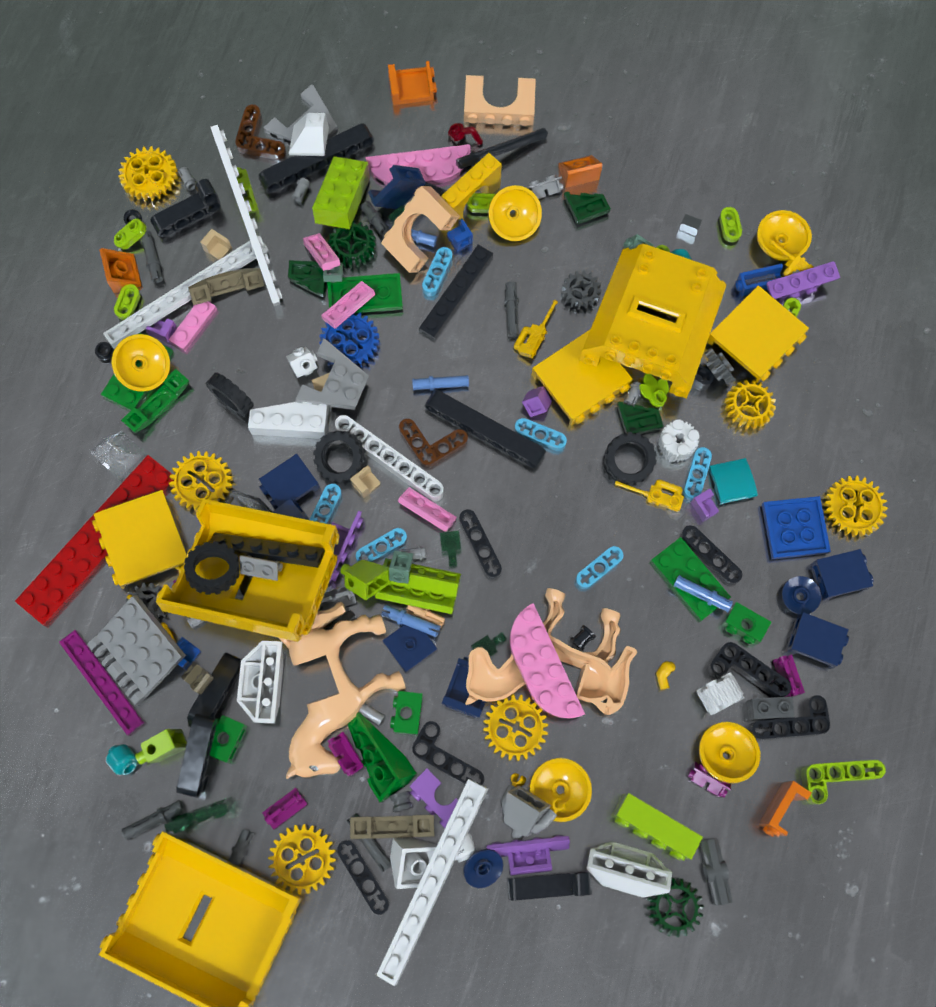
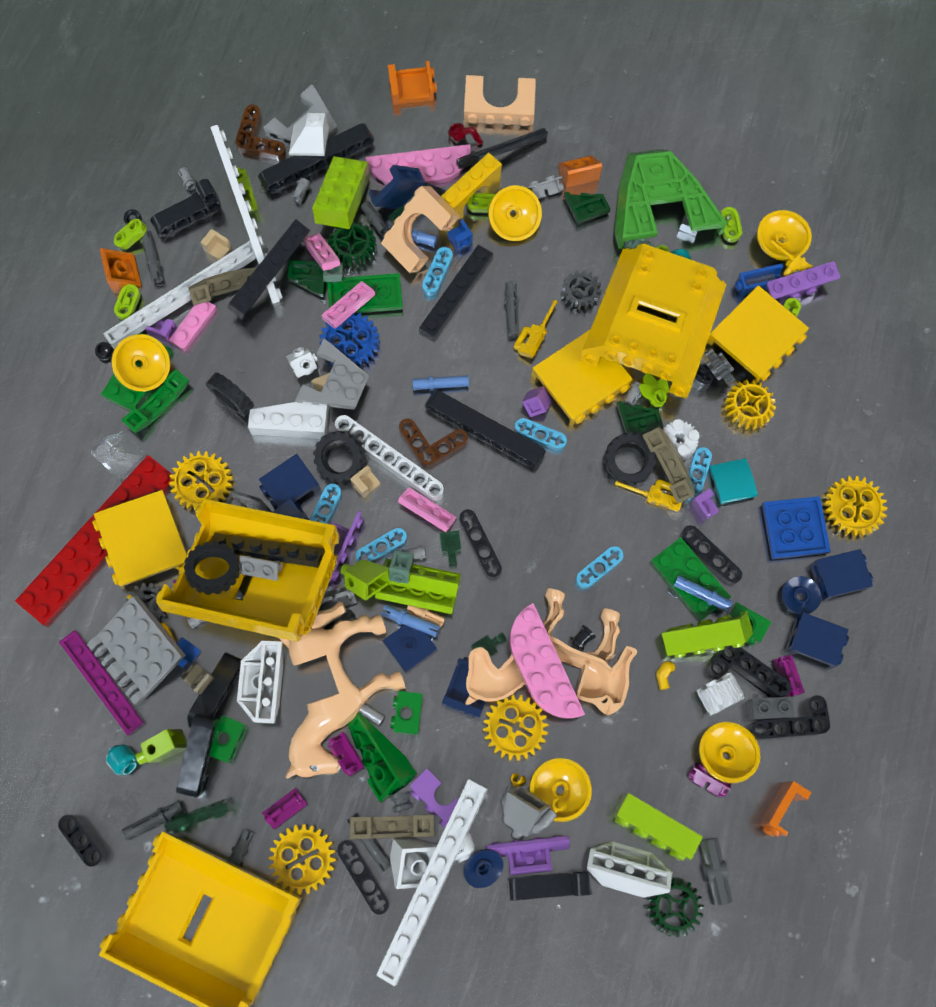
(92, 844): none -> black beam
(148, 173): yellow gear -> none
(268, 268): none -> black arch
(450, 760): black beam -> none
(655, 179): none -> bright green piece
(671, 463): none -> dark tan slope
(708, 635): none -> lime wedge
(842, 774): lime beam -> none

